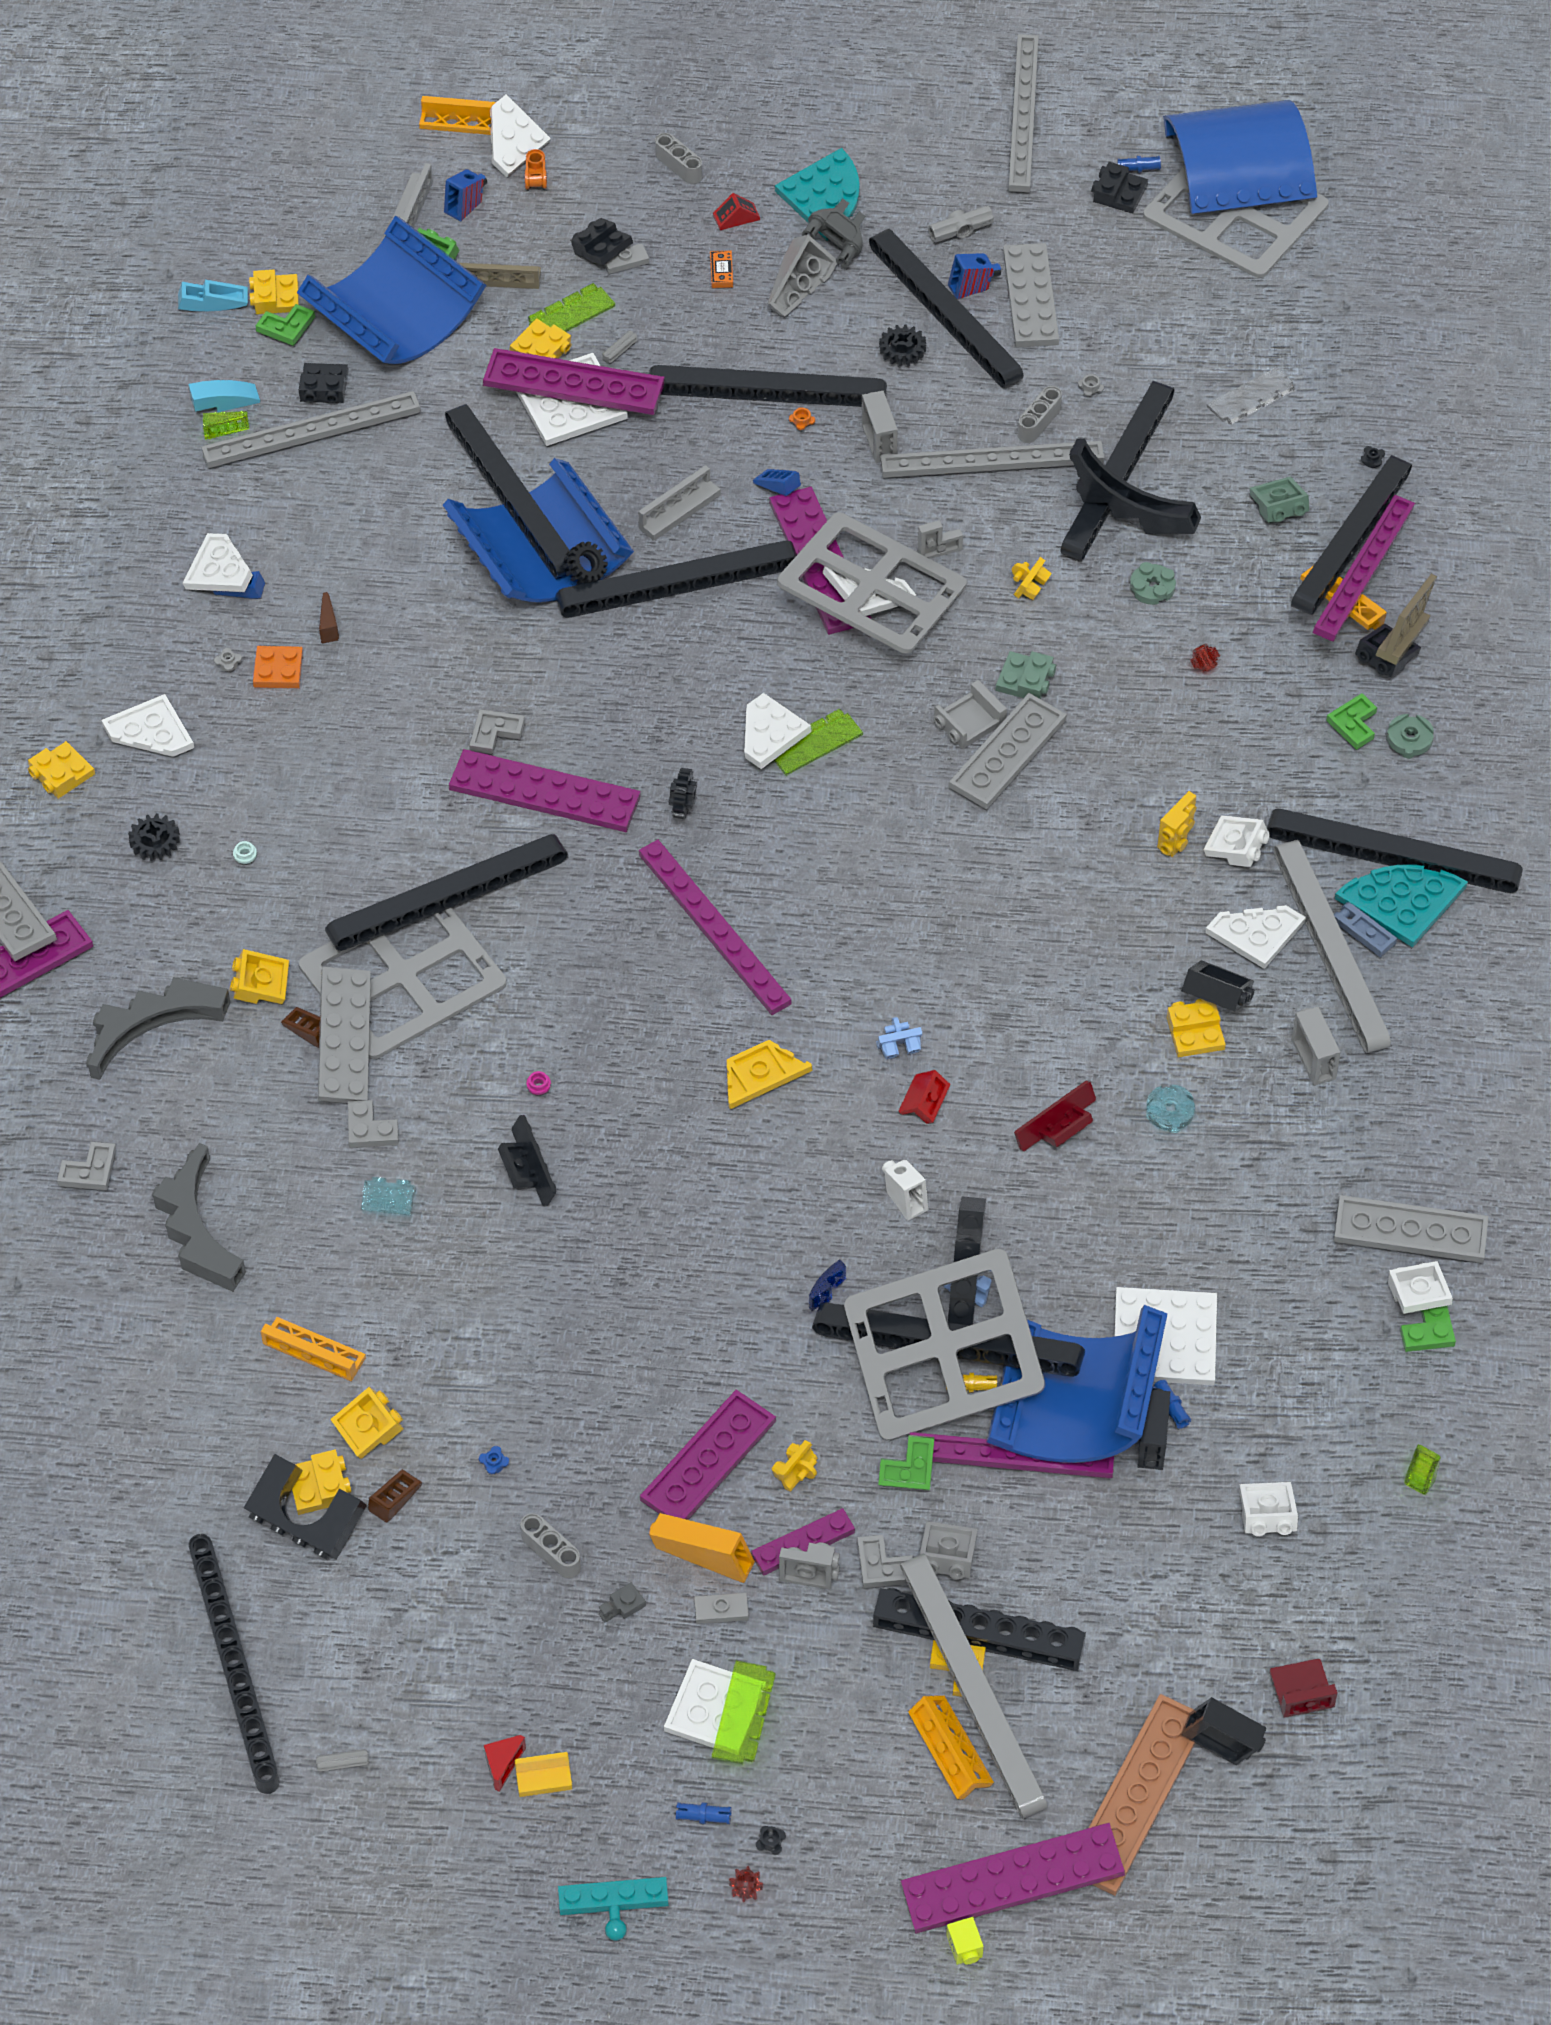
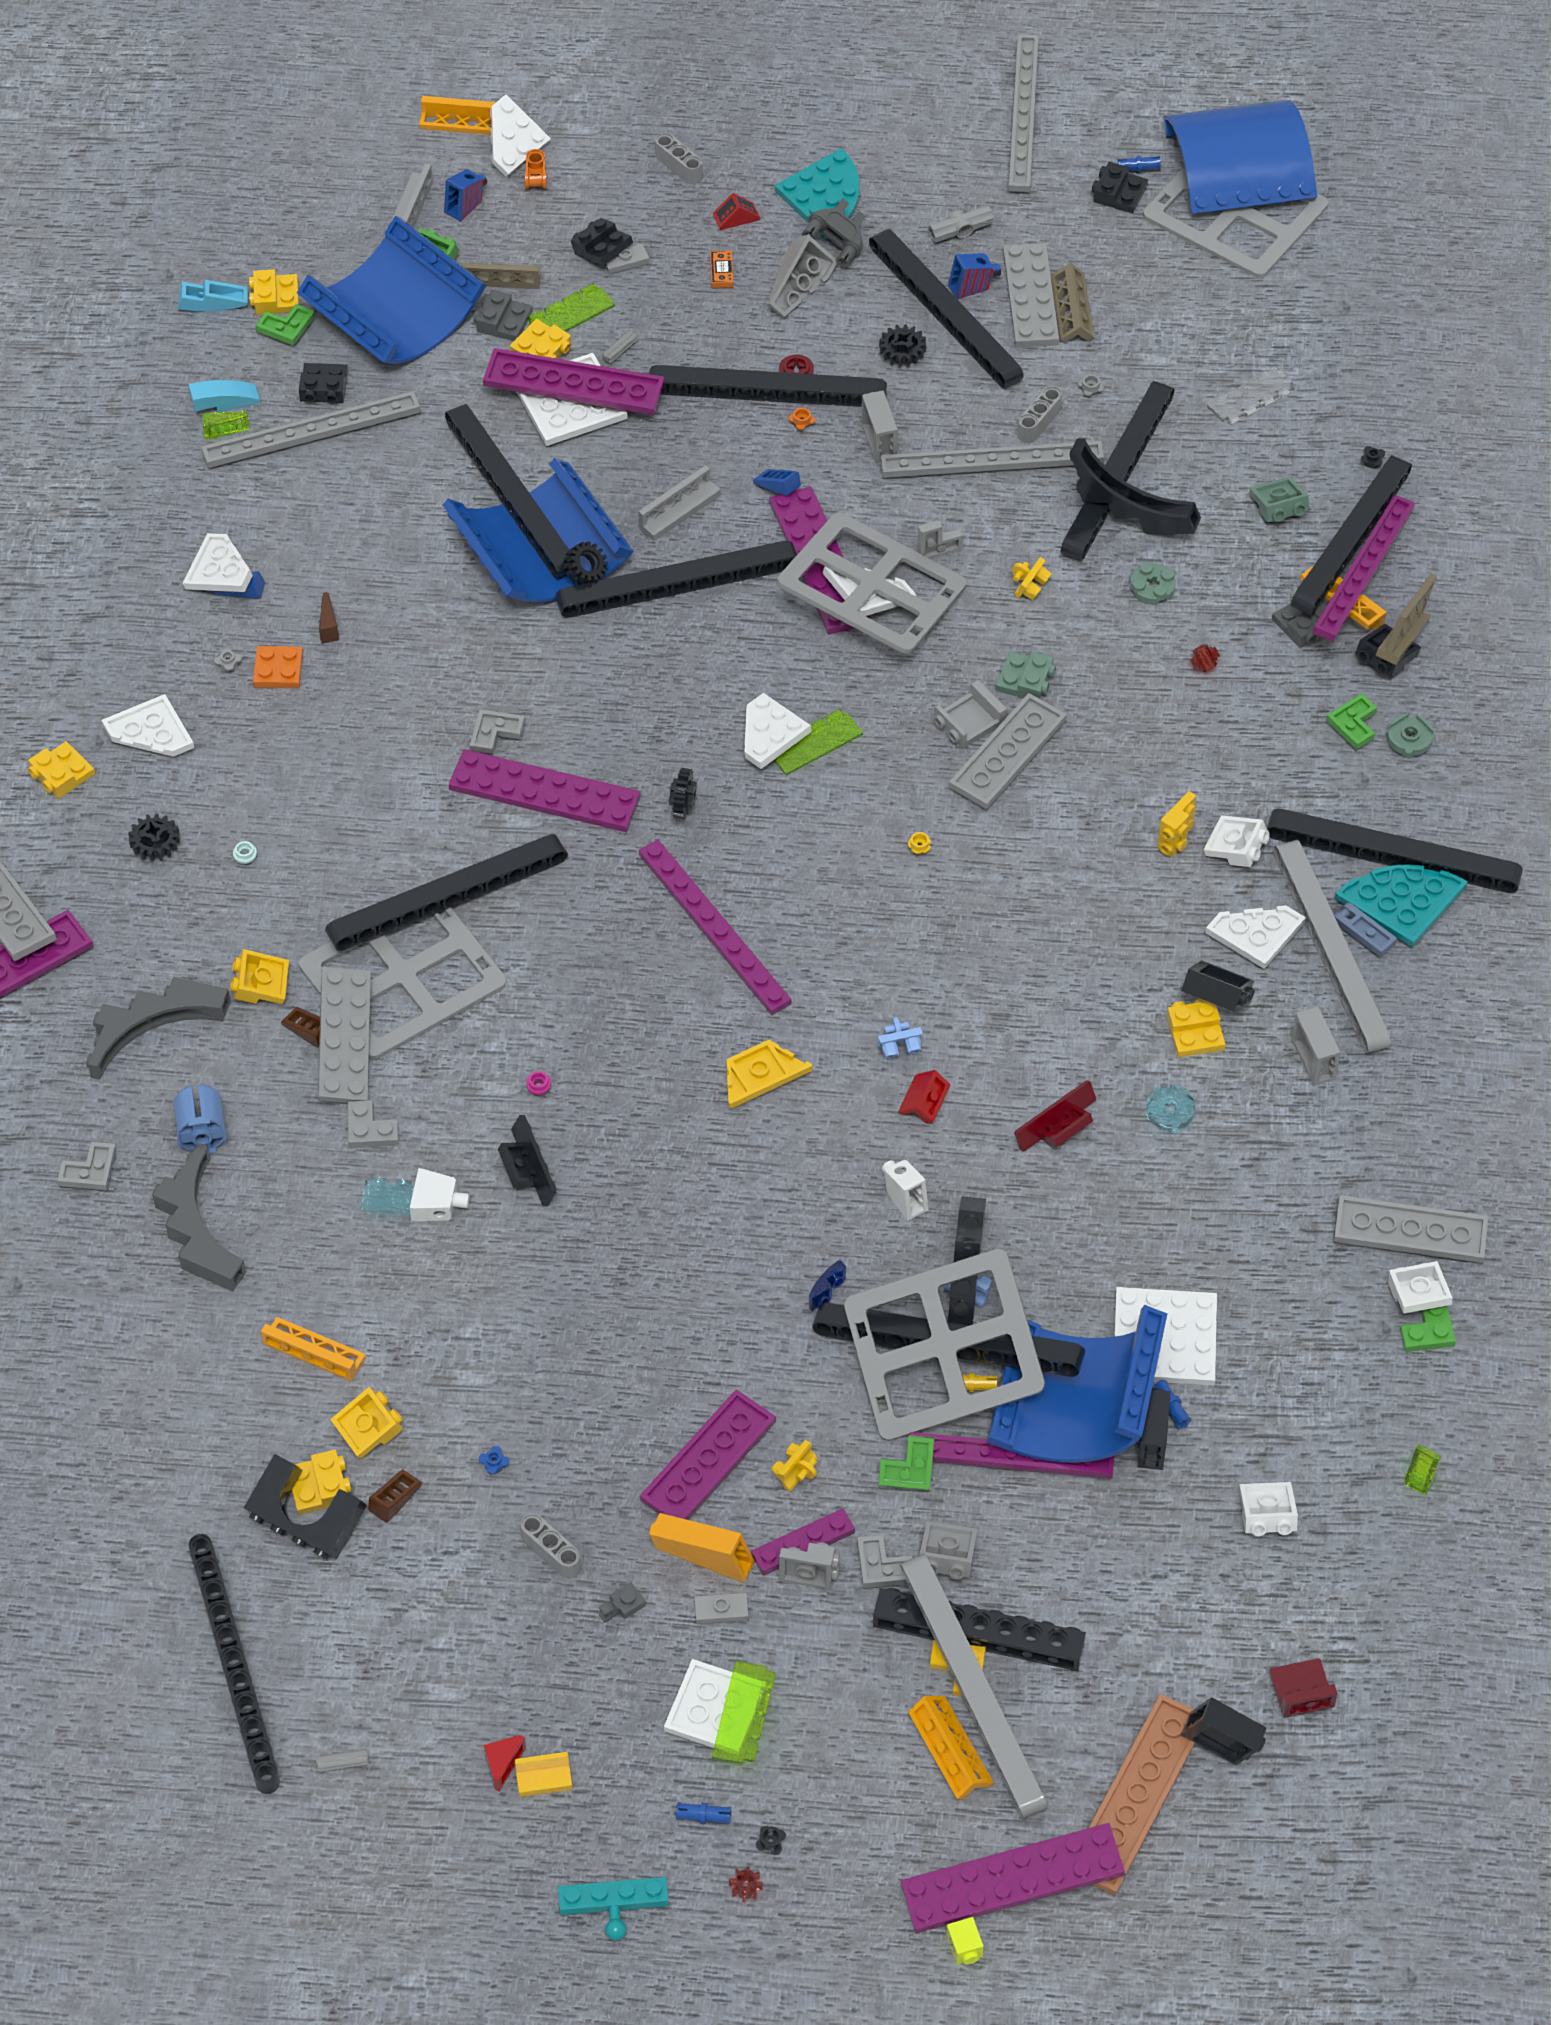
(191, 1126): none -> medium blue cylinder
(435, 1197): none -> white torso
(502, 316): none -> dark grey plate
(803, 363): none -> dark red gear
(919, 838): none -> yellow plate
(1077, 301): none -> dark tan fence
(1298, 624): none -> dark grey plate

